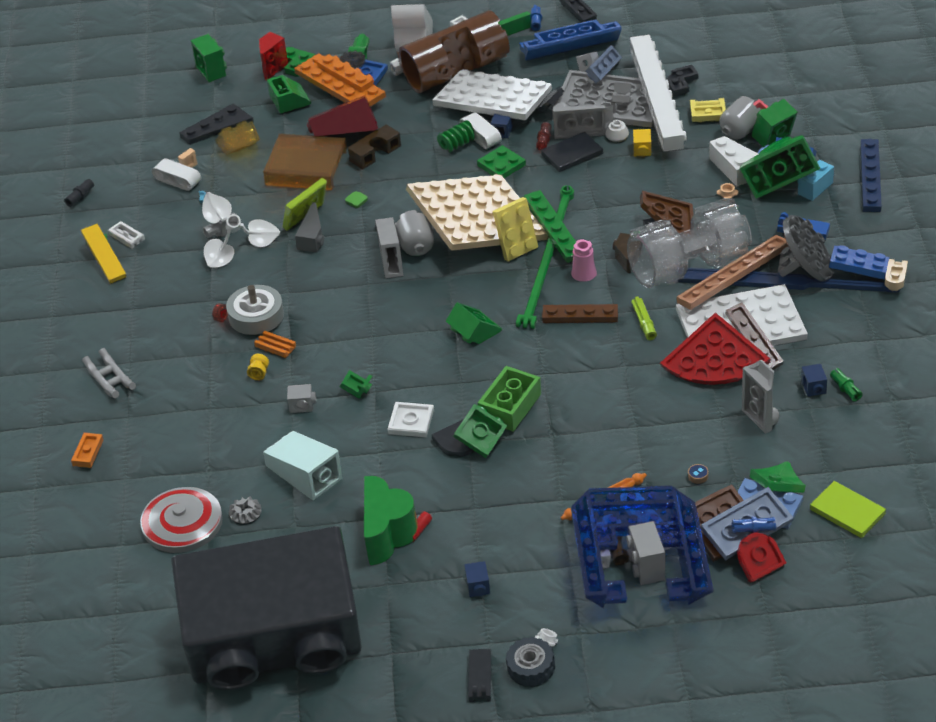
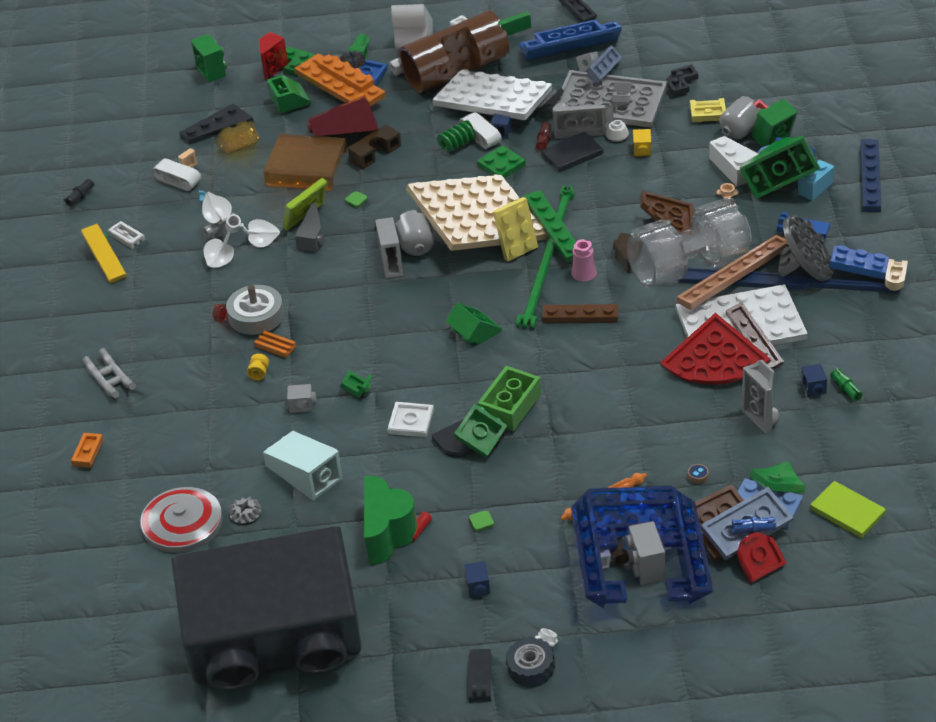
(481, 521): none -> bright green piece
(536, 18): blue axle -> none
(645, 322): lime axle -> none
(657, 93): white brick -> none

